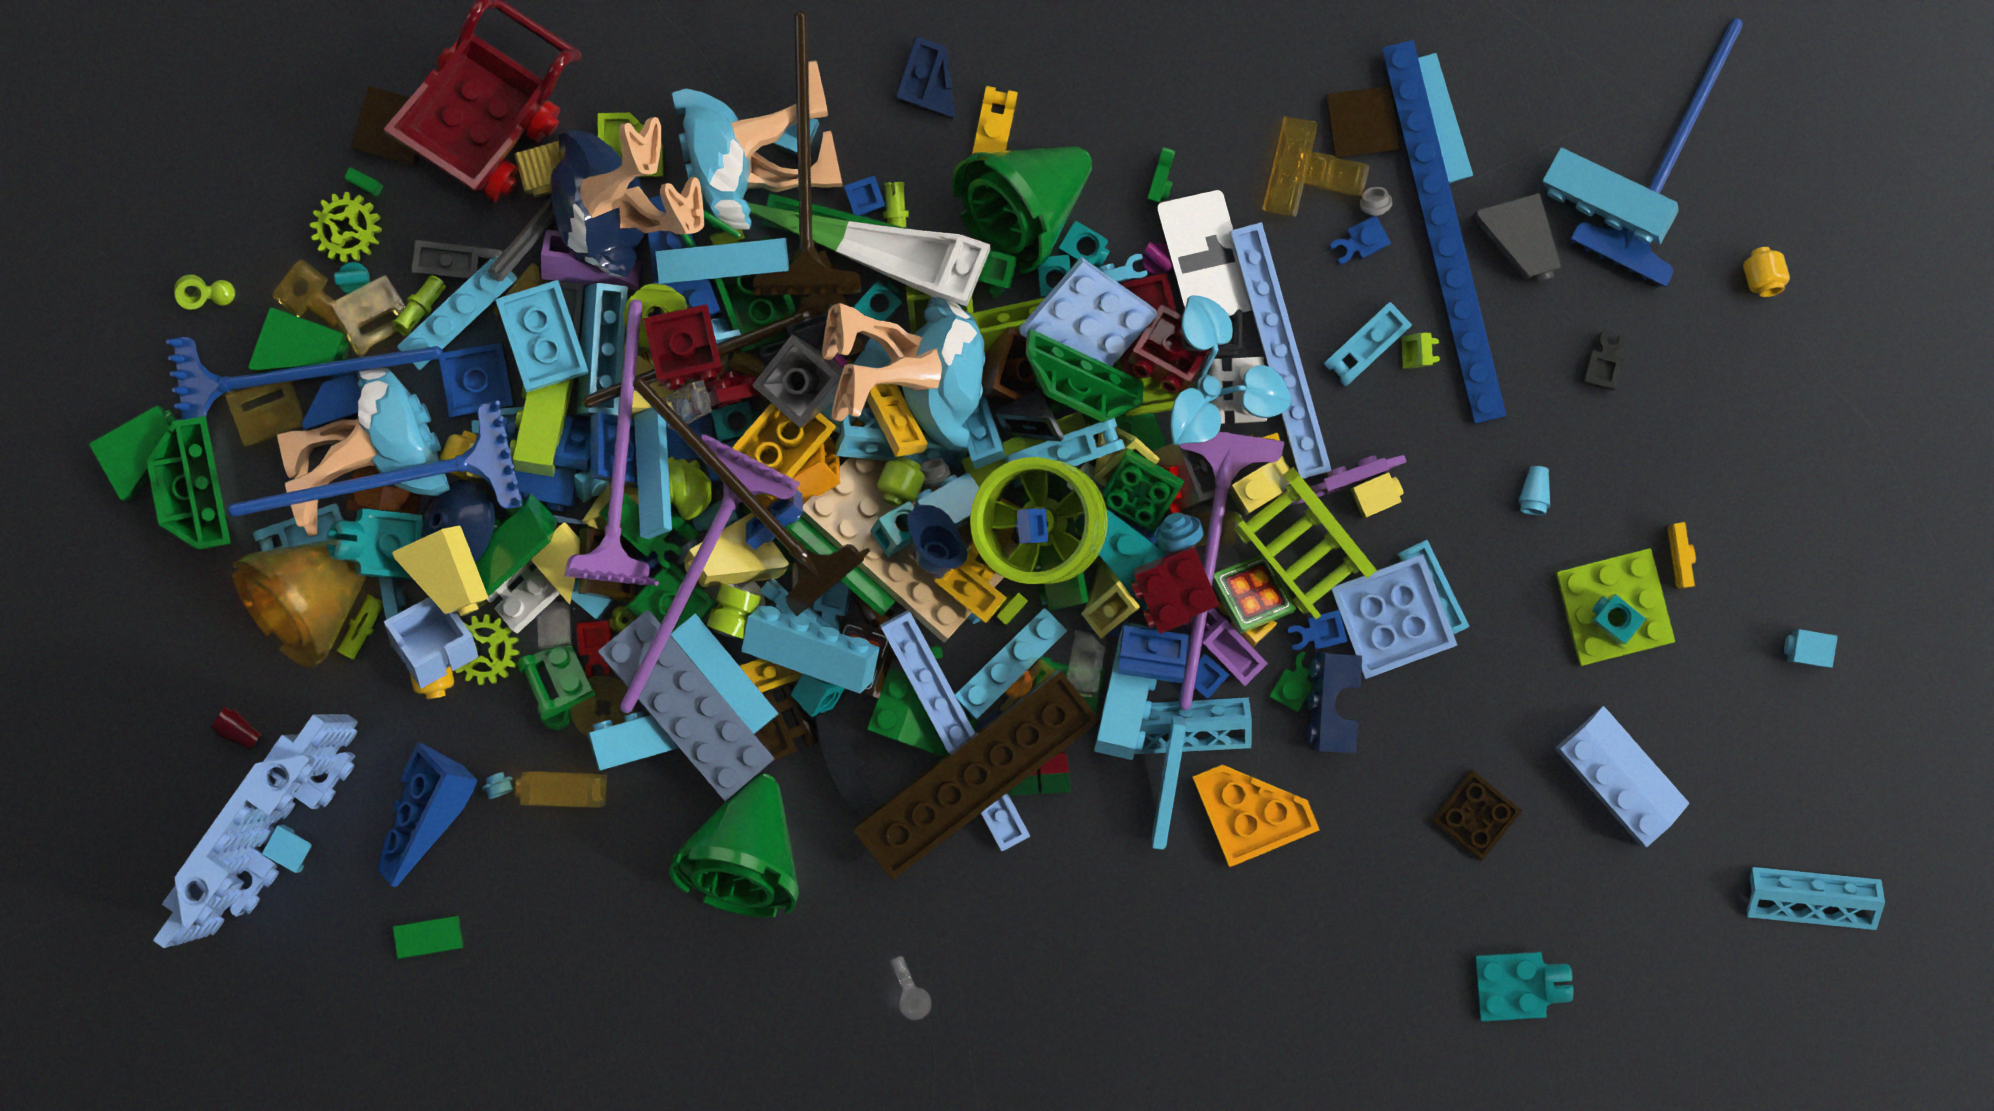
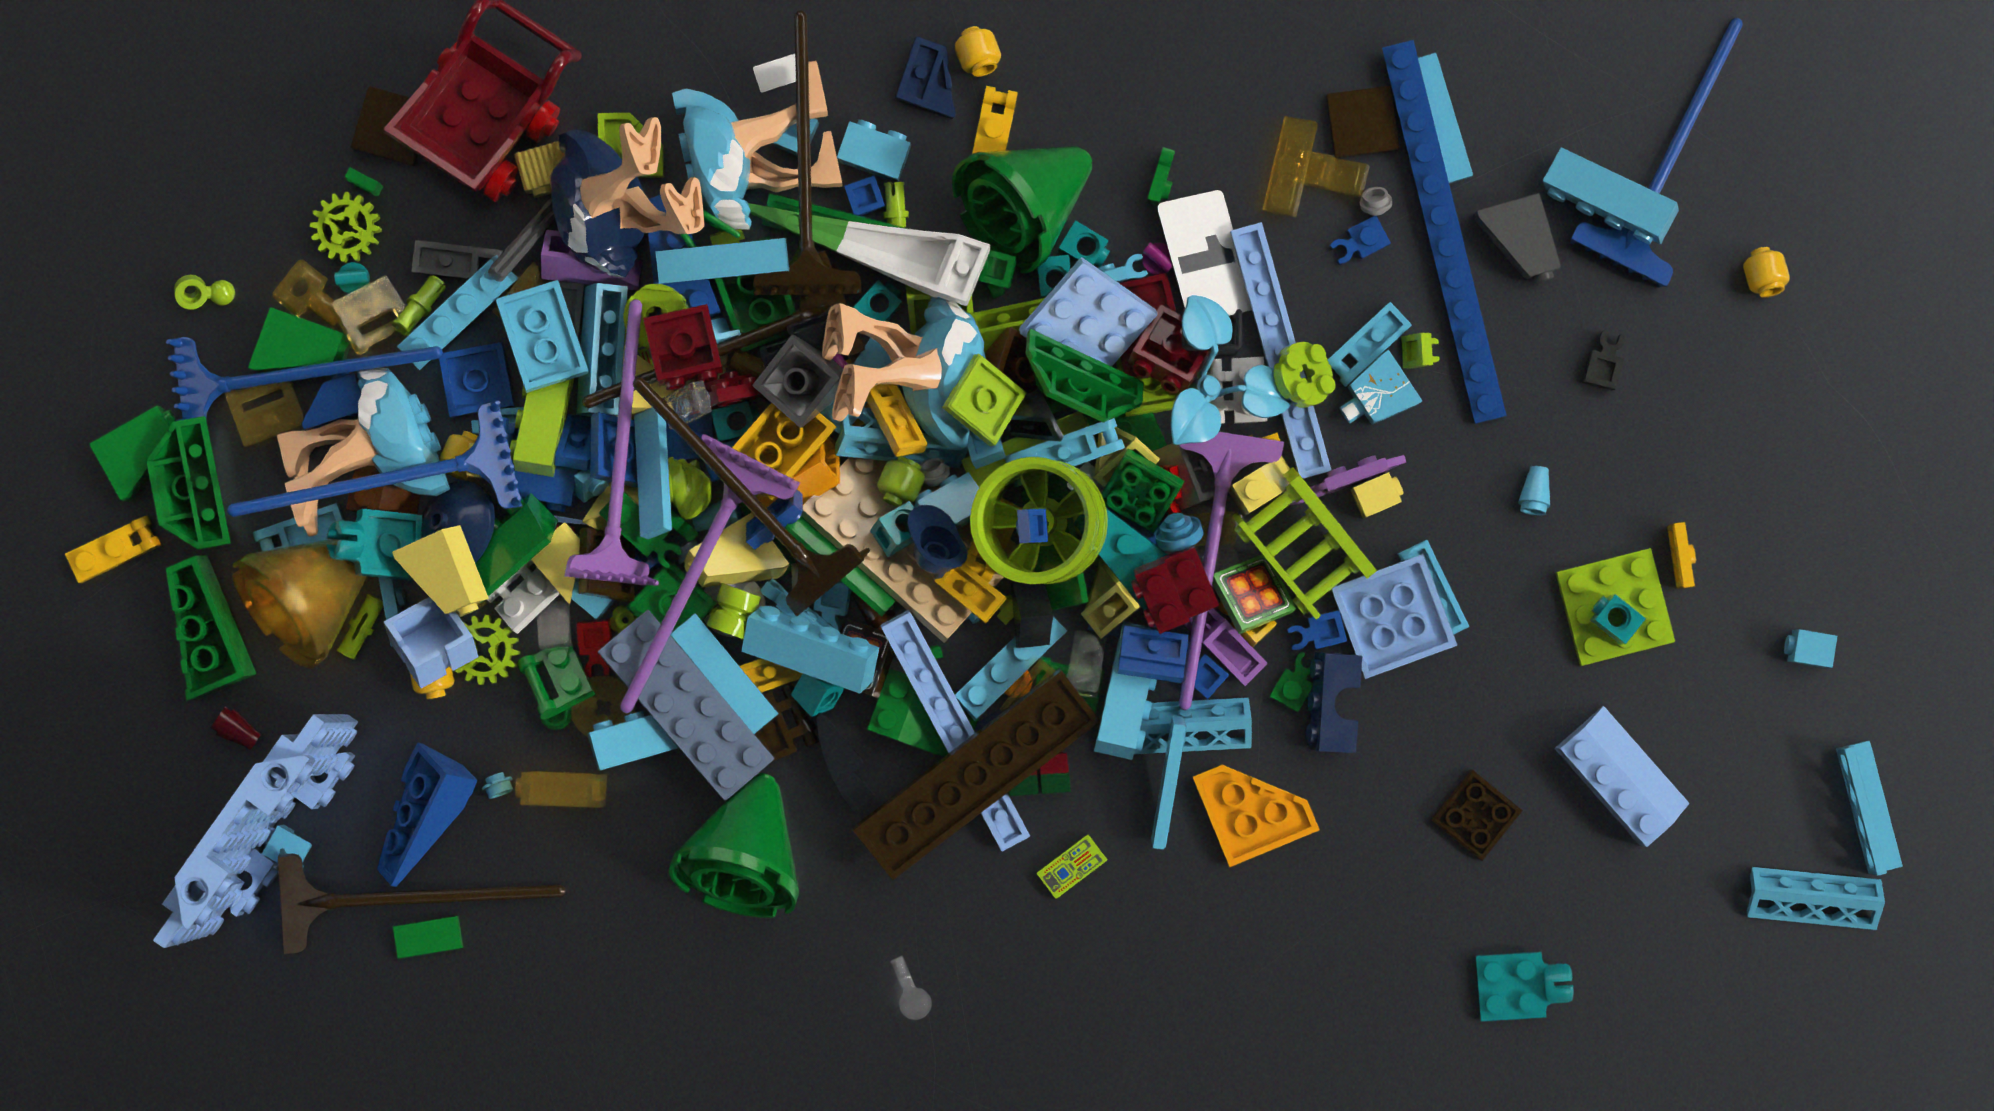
(112, 550): none -> yellow plate
(205, 629): none -> green wedge
(303, 902): none -> dark brown piece
(775, 73): none -> white sticker
(874, 151): none -> medium azure brick
(978, 51): none -> yellow head
(984, 400): none -> lime tile
(1031, 614): none -> black slope
(1071, 866): none -> lime tile
(1317, 368): none -> lime plate
(1380, 392): none -> medium azure torso
(1869, 807): none -> medium azure fence

